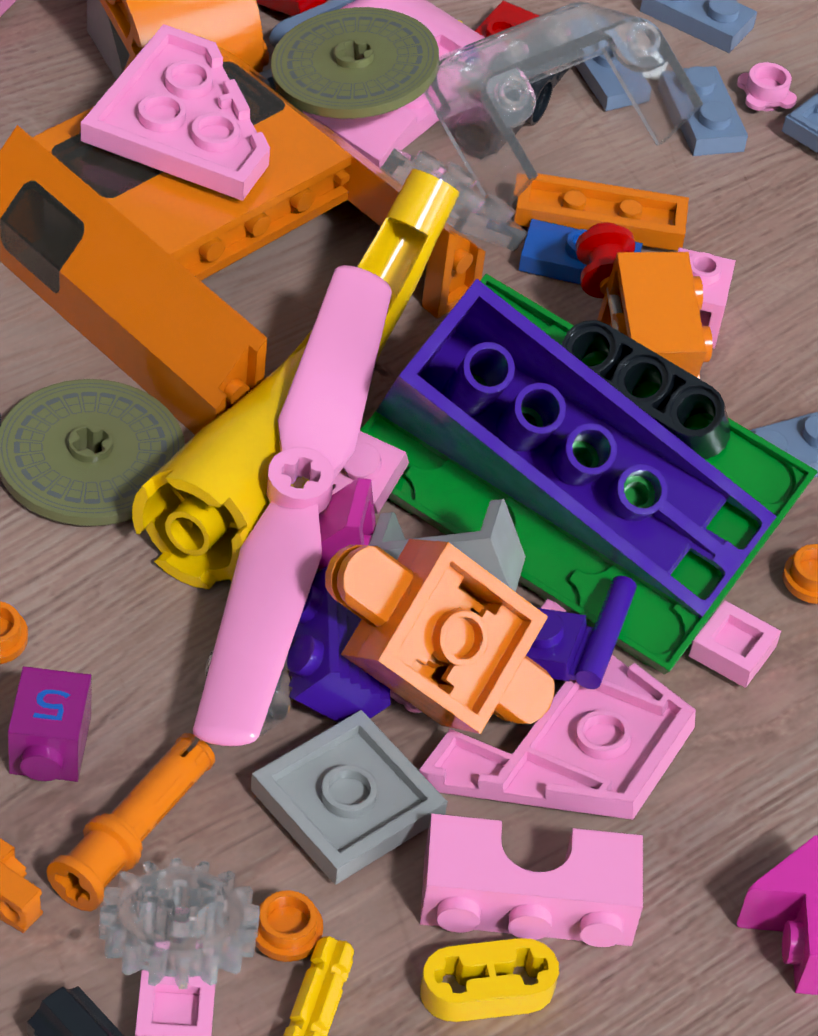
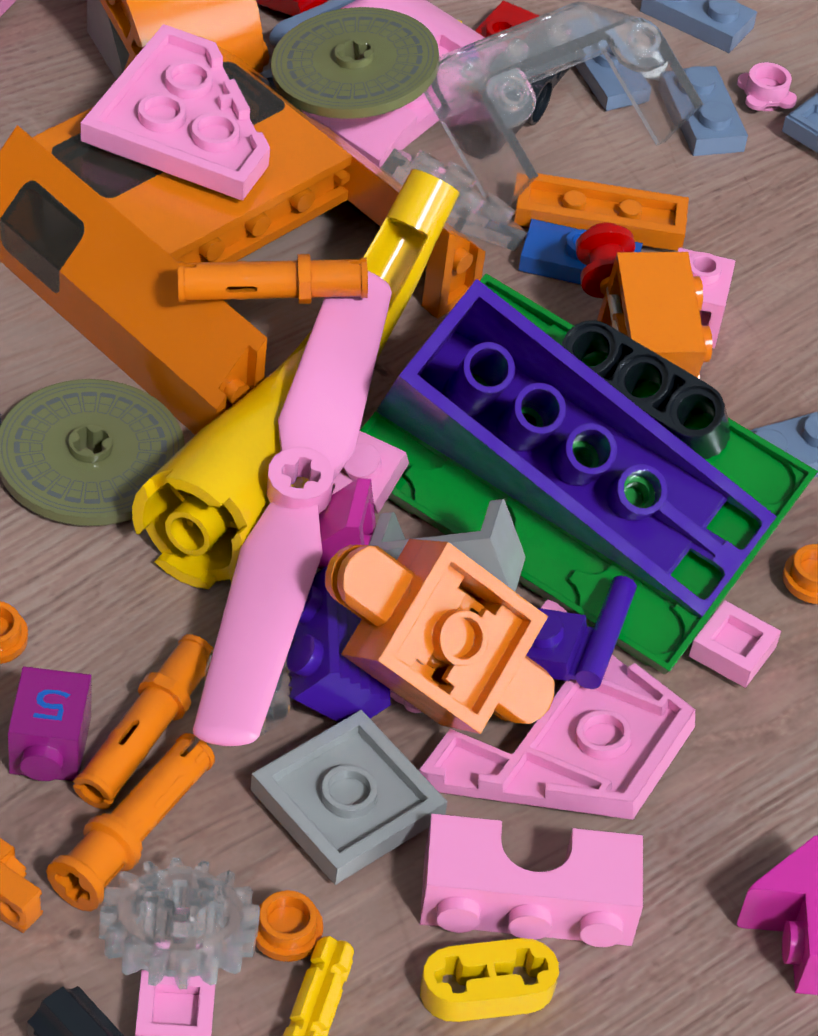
(161, 699): none -> orange pin
(273, 279): none -> orange pin

